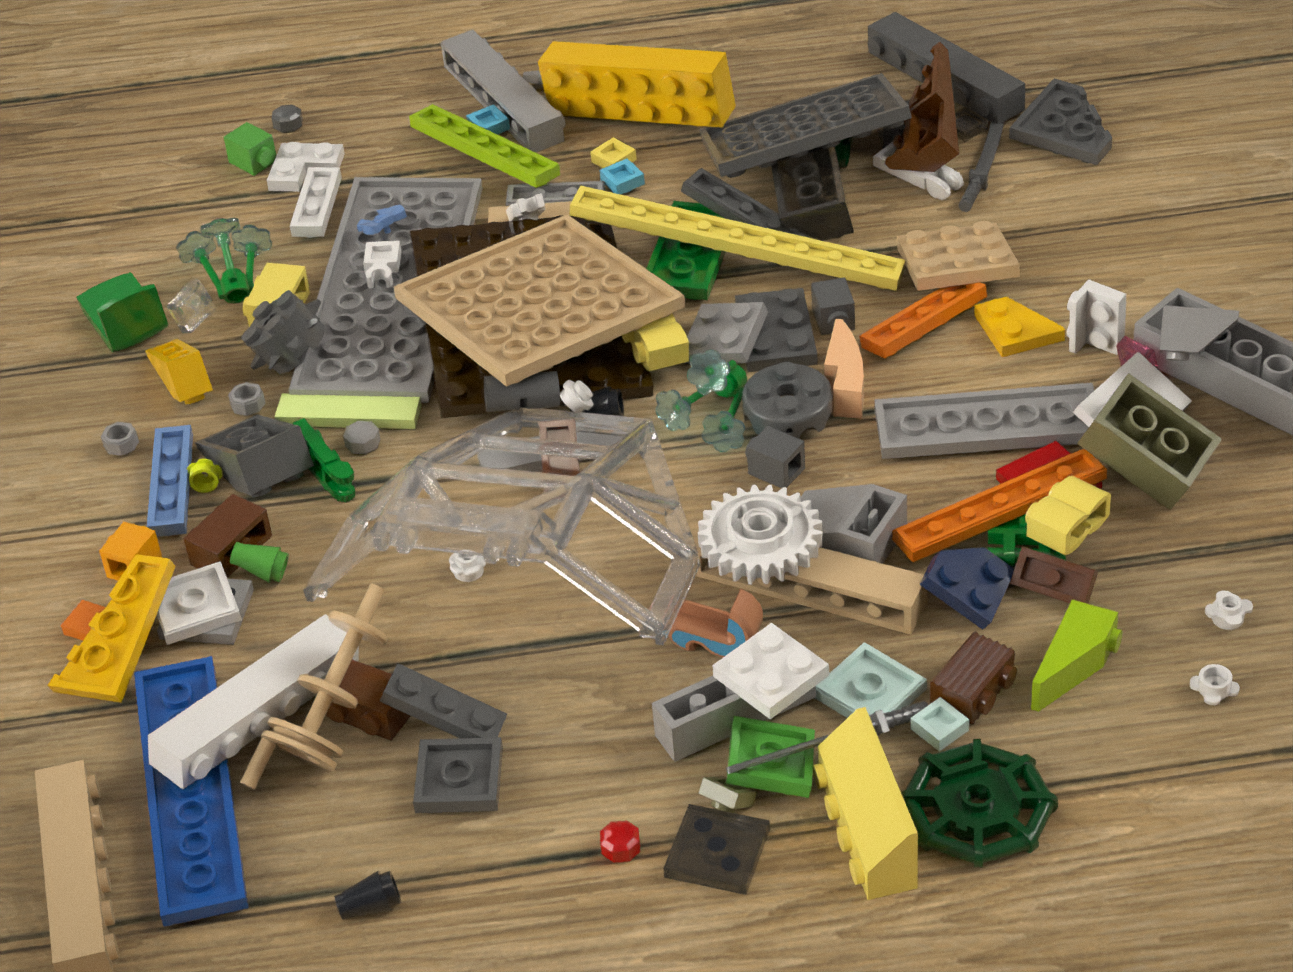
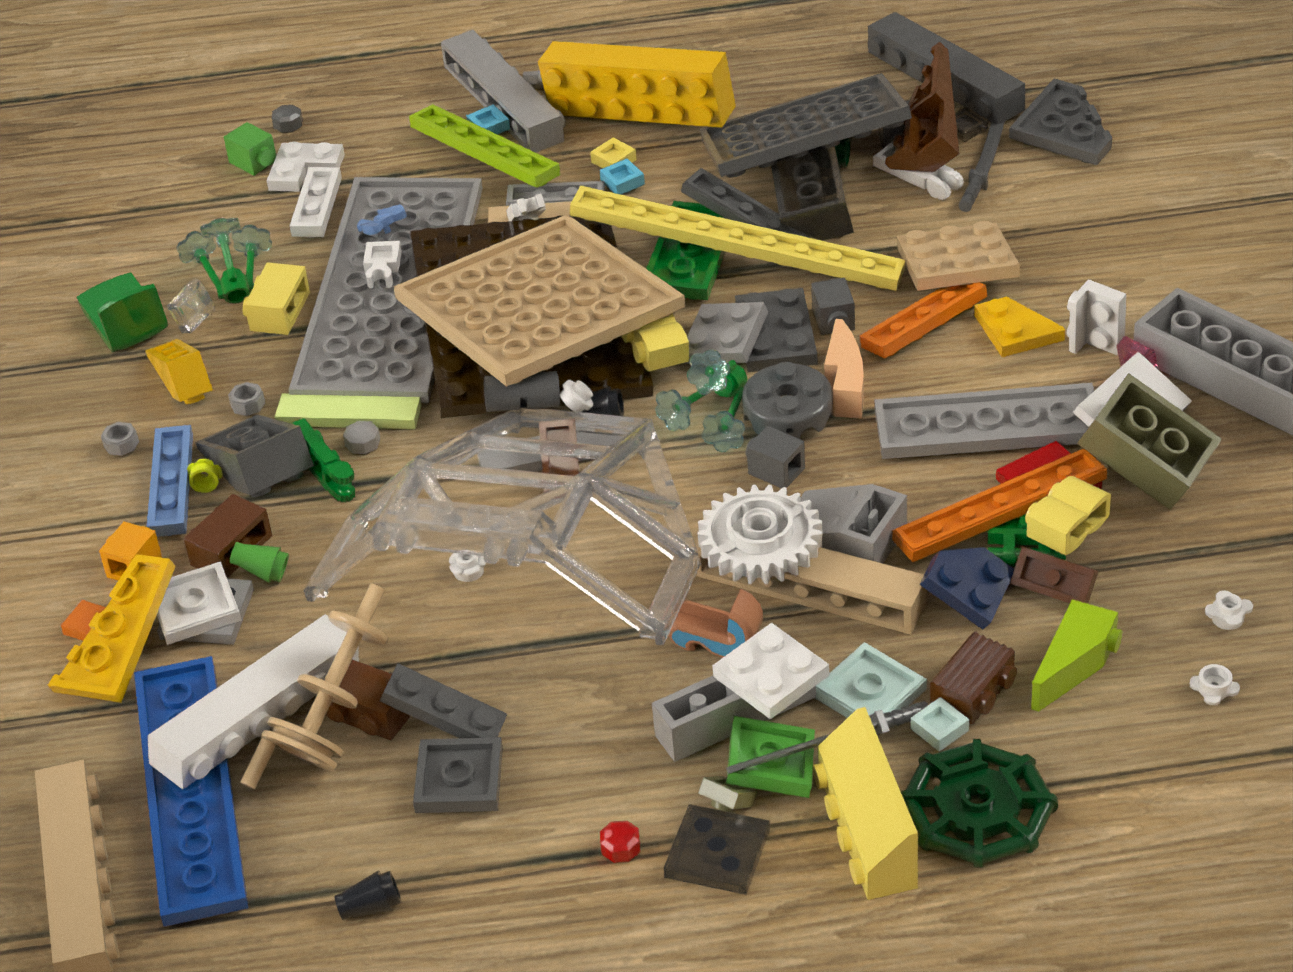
(283, 332): dark grey brick -> none
(1192, 330): light grey slope -> none

